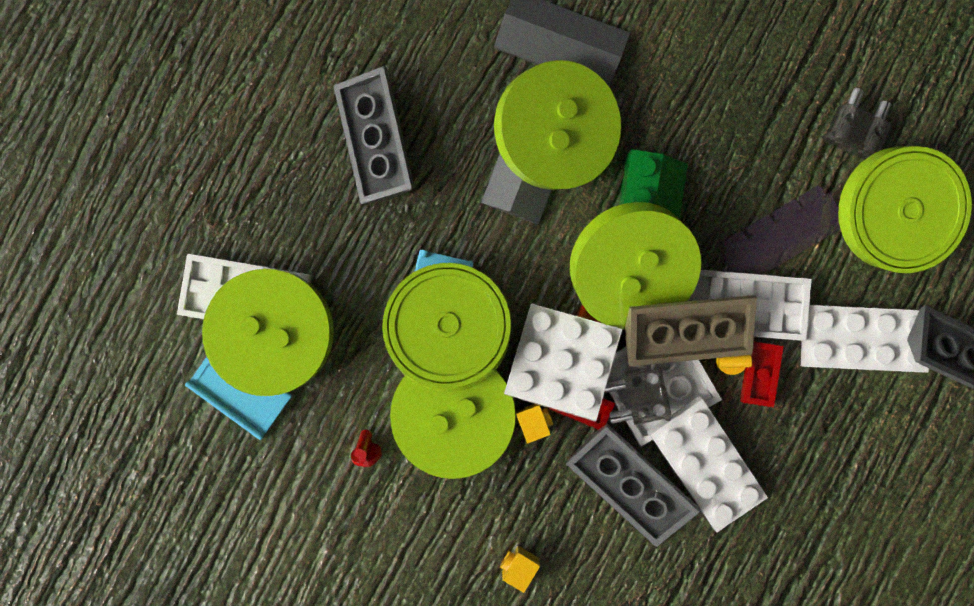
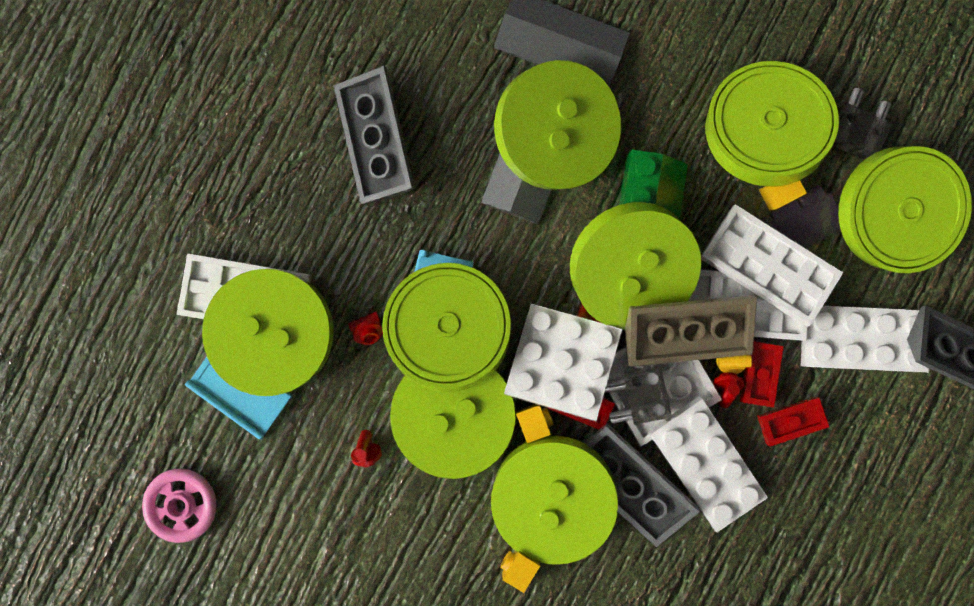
(164, 485): none -> bright pink plate
(367, 329): none -> red plate
(554, 500): none -> lime brick
(729, 387): none -> red plate
(771, 123): none -> lime brick
(771, 265): none -> white plate
(781, 195): none -> yellow plate
(793, 421): none -> red plate

